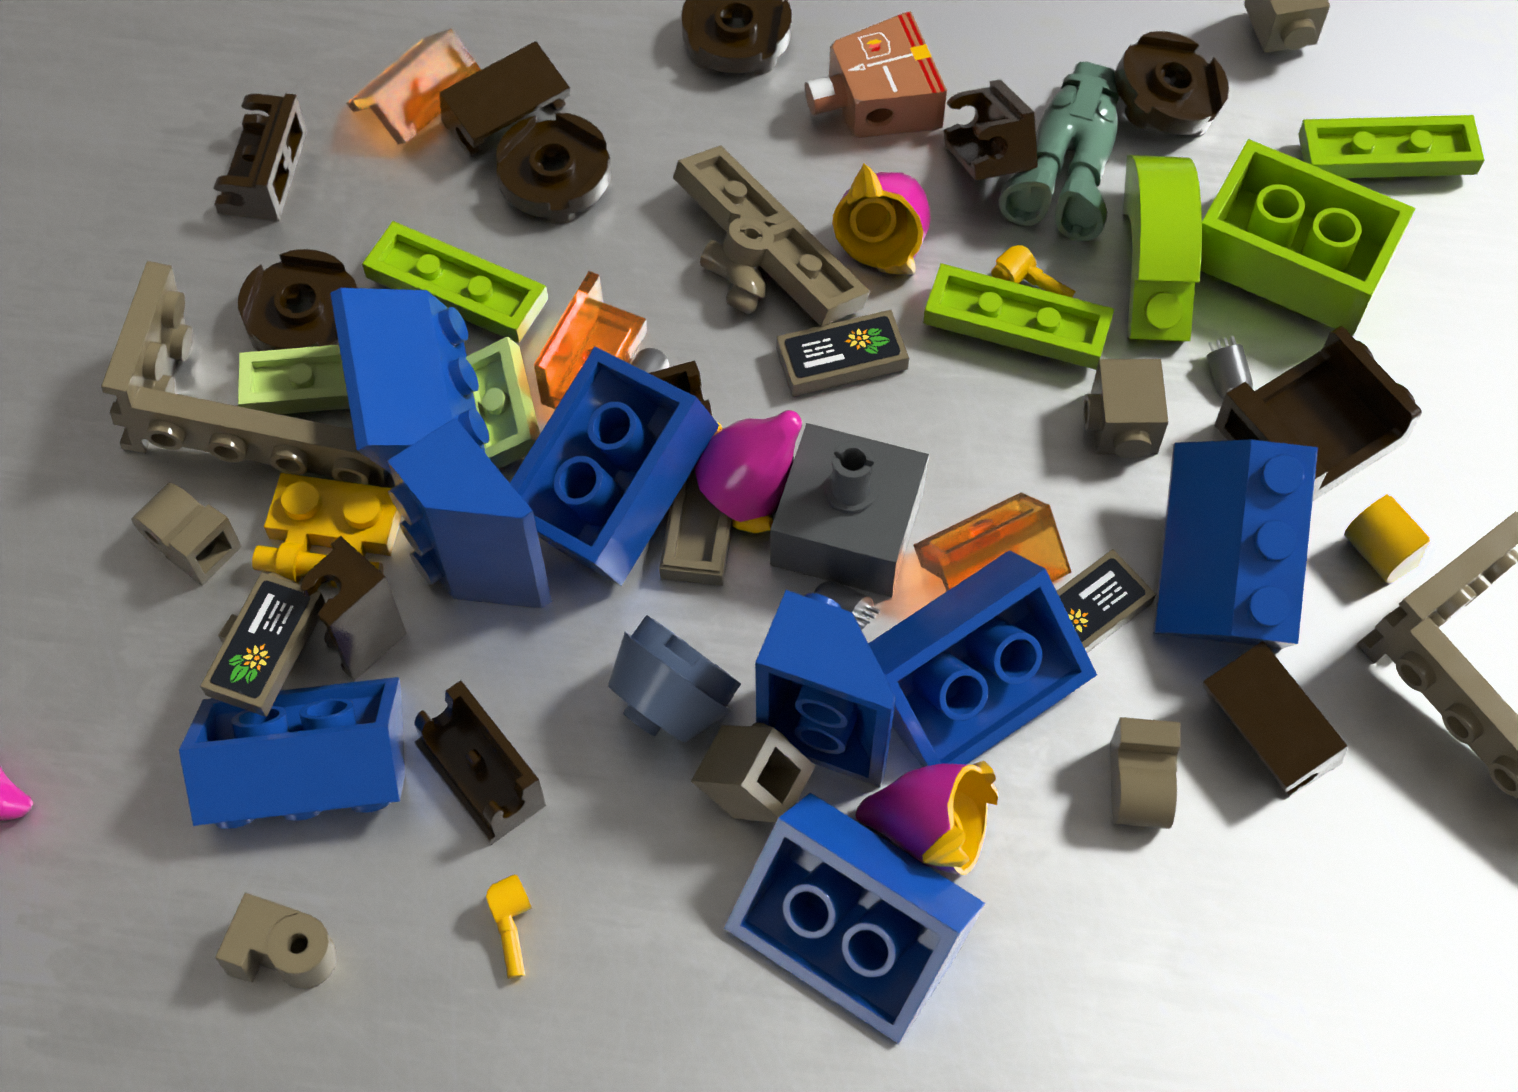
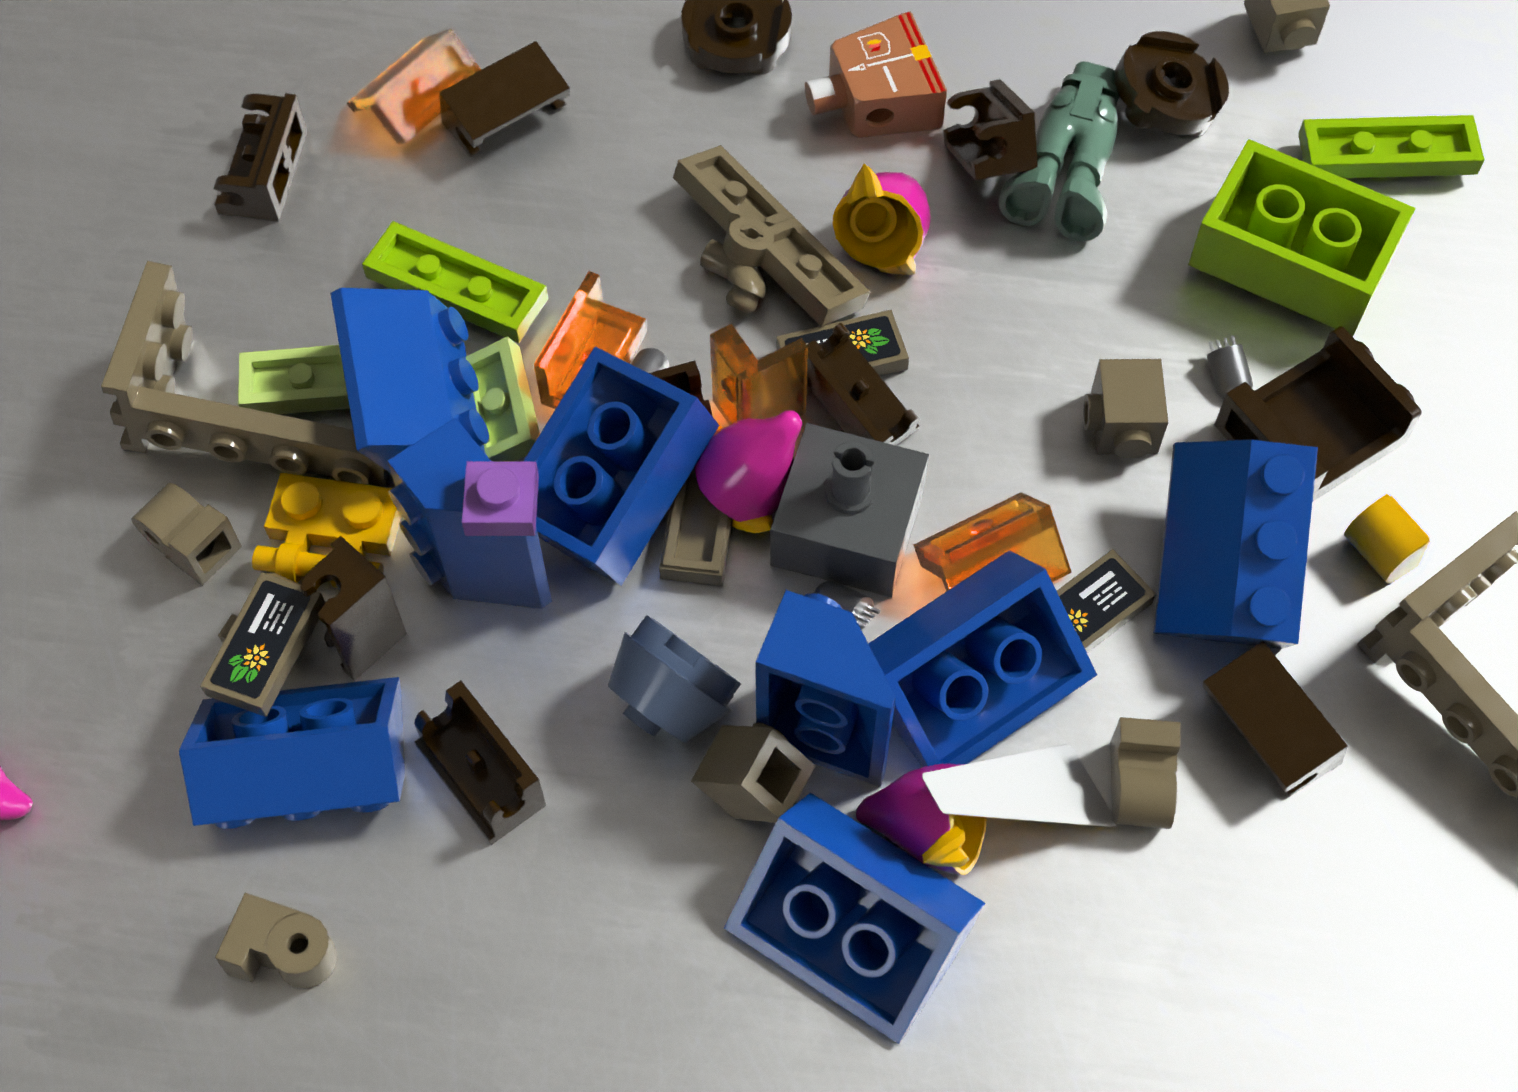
(269, 291): dark brown plate -> none
(500, 498): none -> medium lavender plate
(506, 901): yellow hand -> none
(553, 193): dark brown plate -> none
(752, 386): none -> clear orange panel
(855, 391): none -> dark brown hinge
(1018, 316): lime plate -> none
(1020, 264): yellow hand -> none
(1022, 786): none -> white sticker
(1166, 243): lime arch -> none

